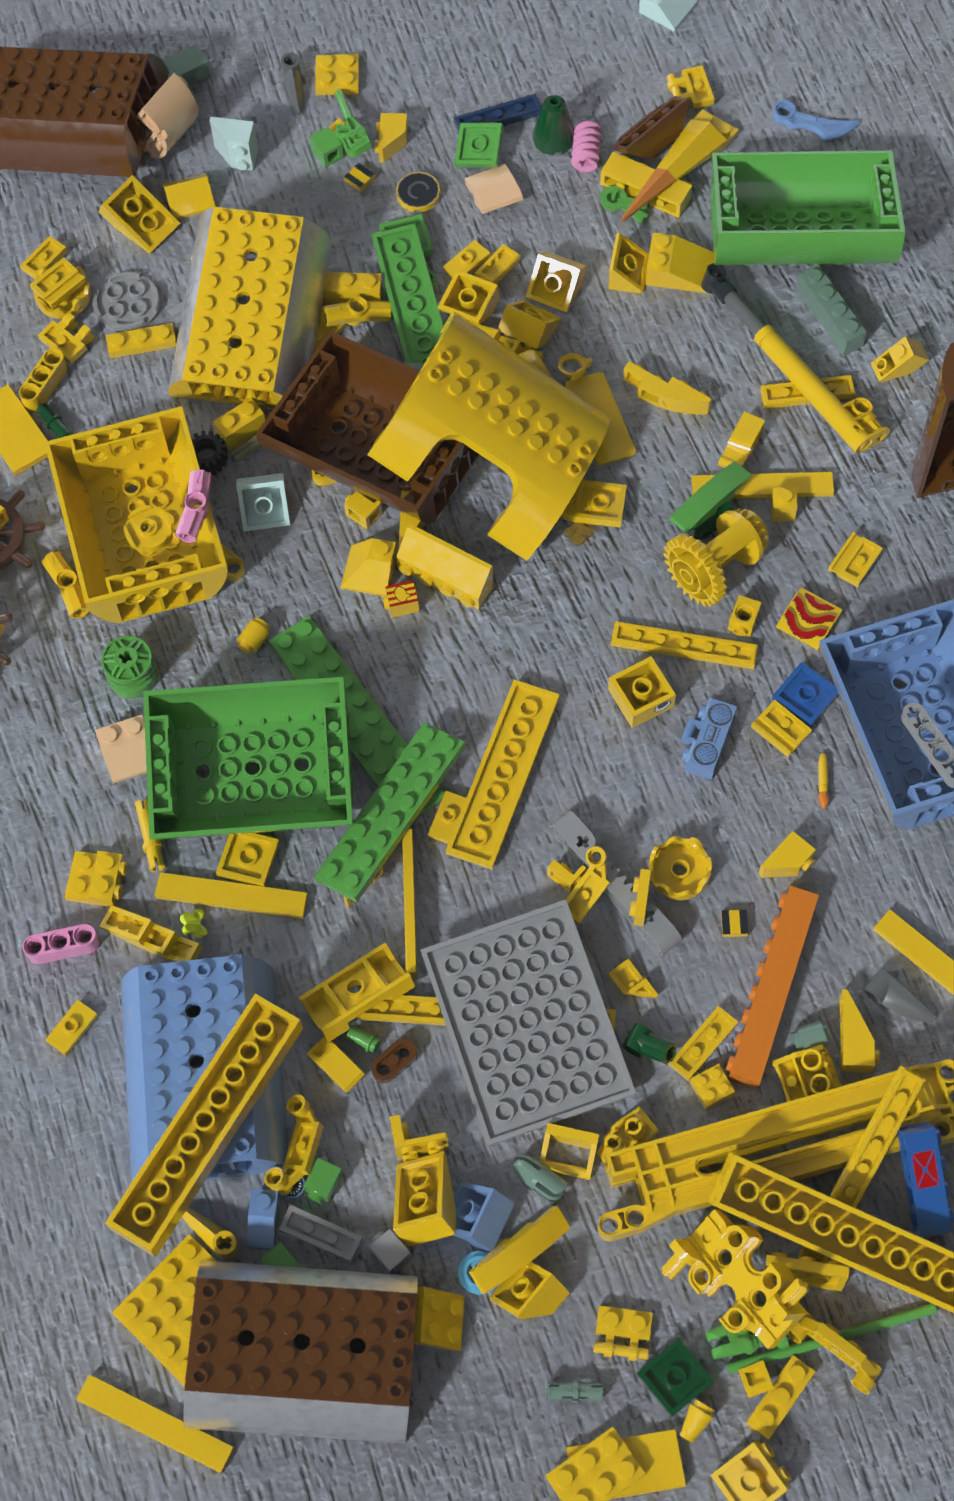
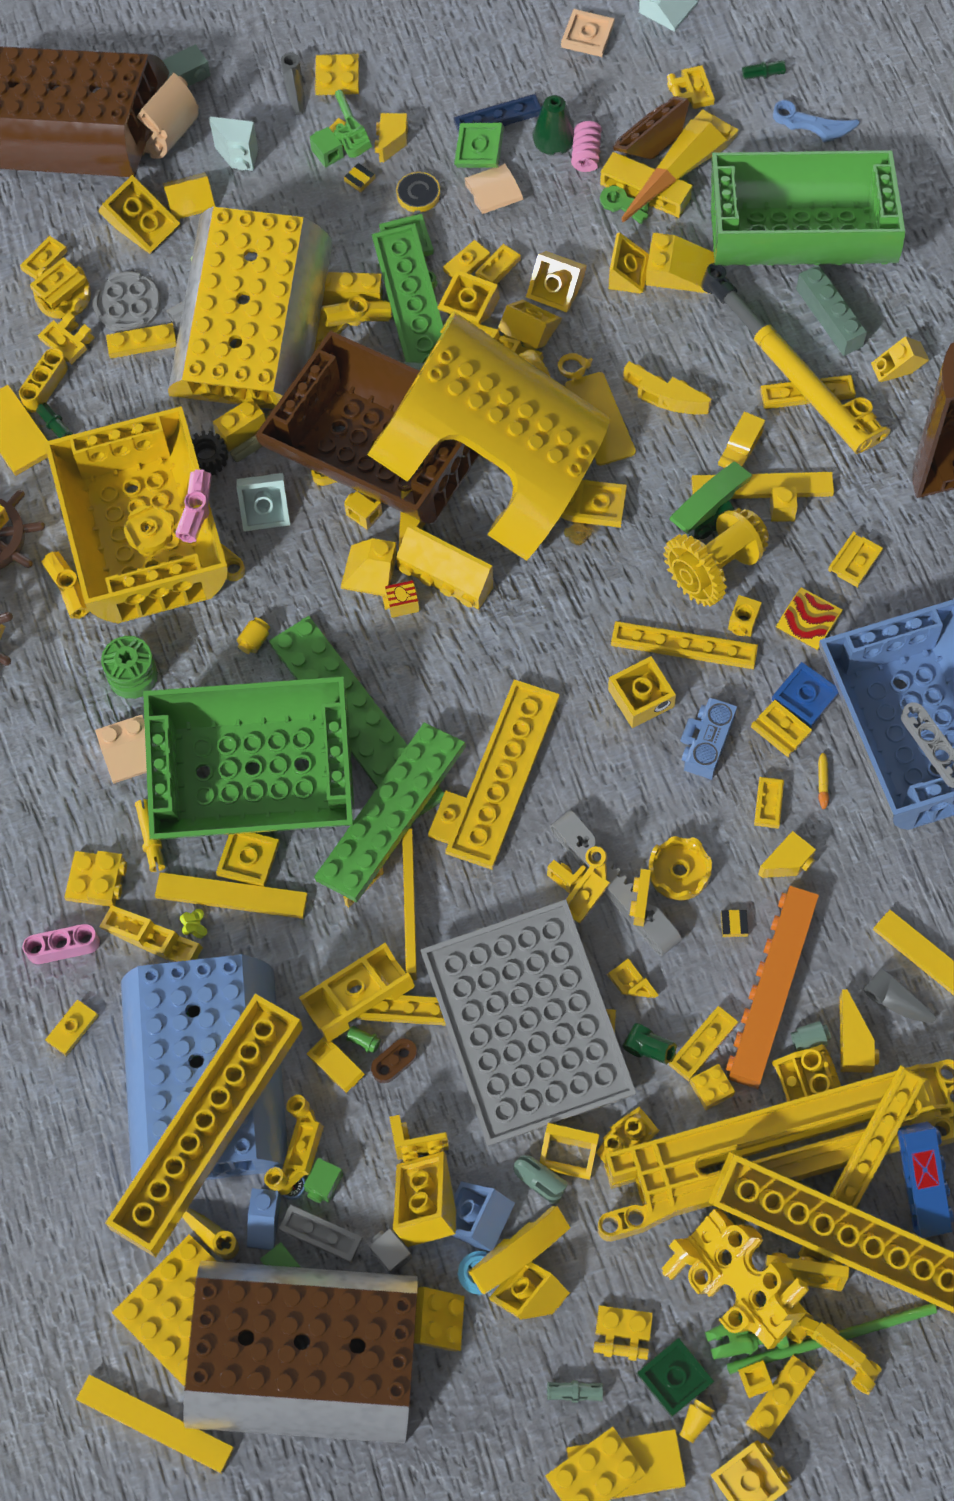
(587, 33): none -> light nougat plate
(764, 69): none -> dark green axle
(769, 802): none -> yellow plate

